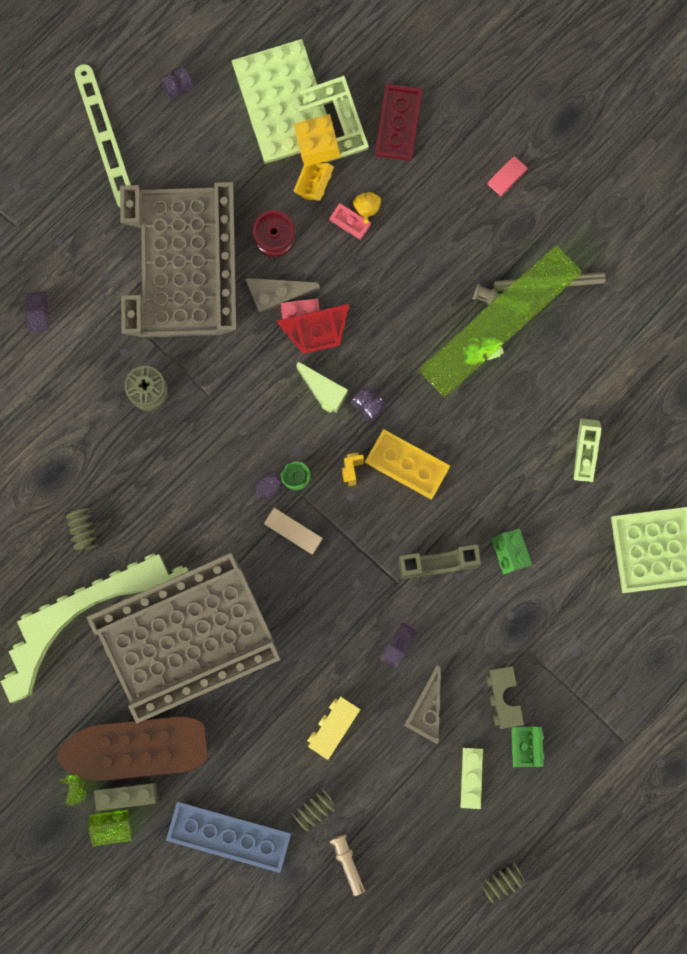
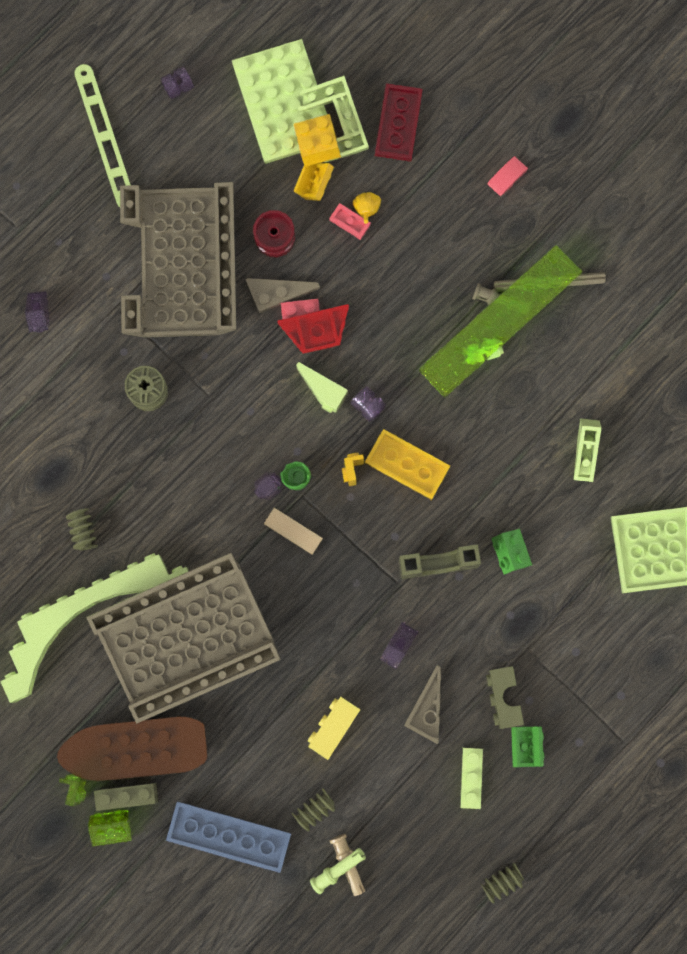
(331, 875): none -> yellowish green pin

